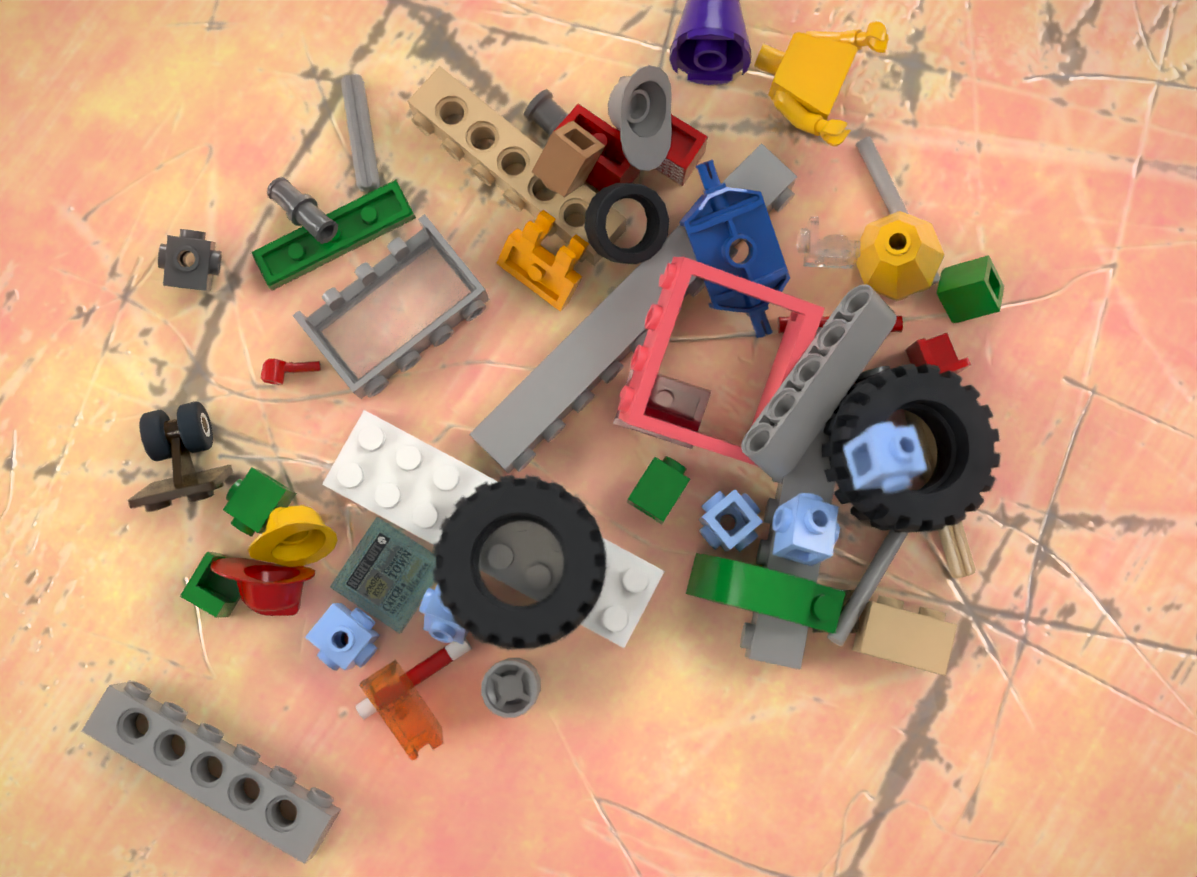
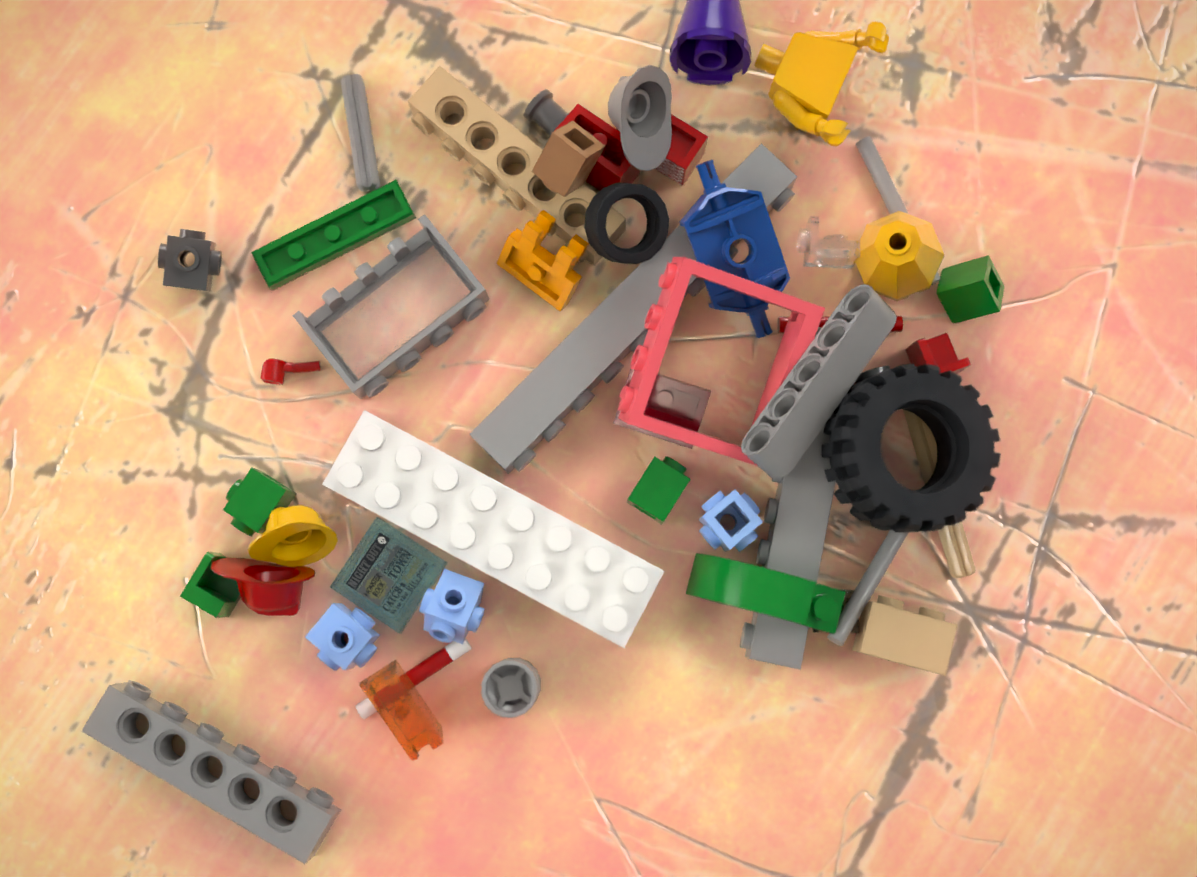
(175, 440): plate -> none
(302, 210): dark grey pin -> none
(460, 550): black tyre -> none
(805, 529): light blue brick -> none
(885, 458): light blue brick -> none

